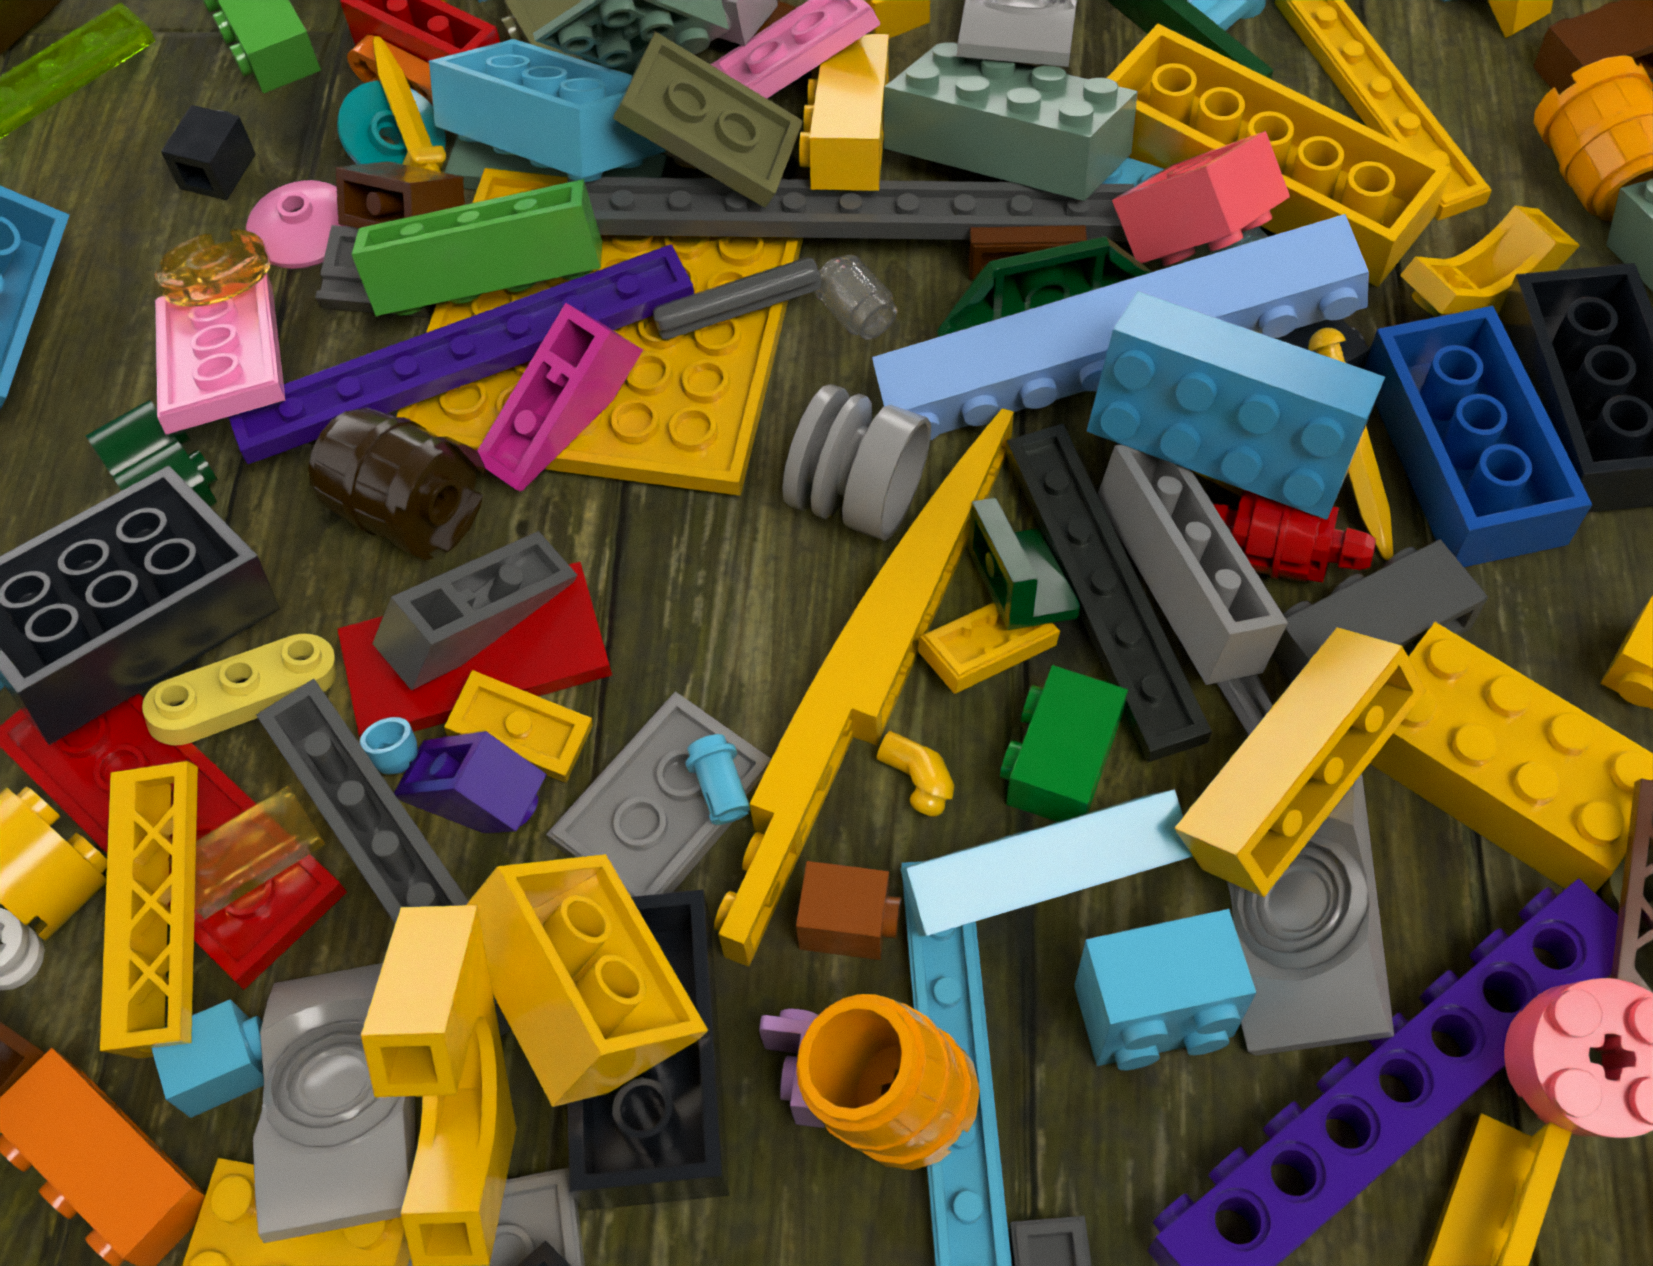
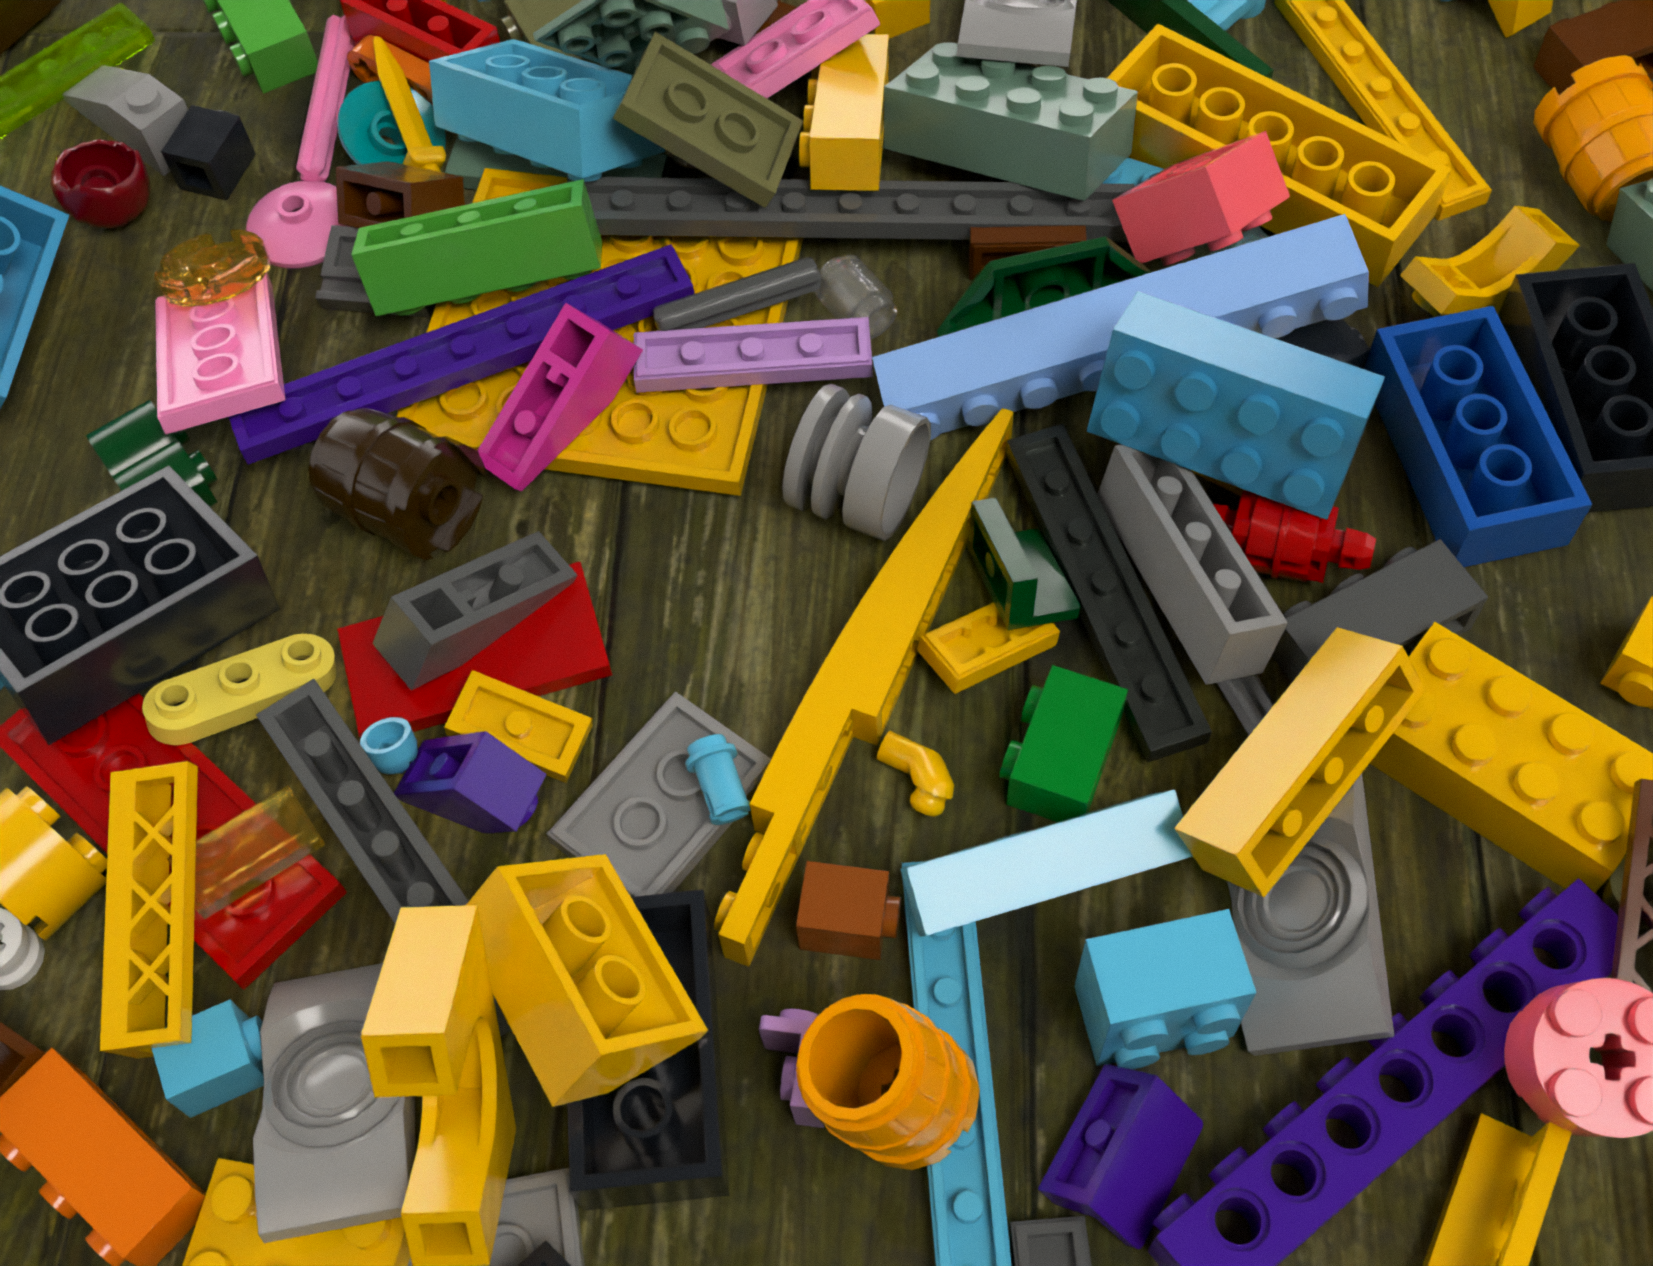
(101, 183): none -> dark red hair
(130, 109): none -> light grey slope
(325, 101): none -> bright pink axle
(753, 354): none -> lavender tile
(1123, 1153): none -> dark purple panel
(1363, 469): yellow sword -> none

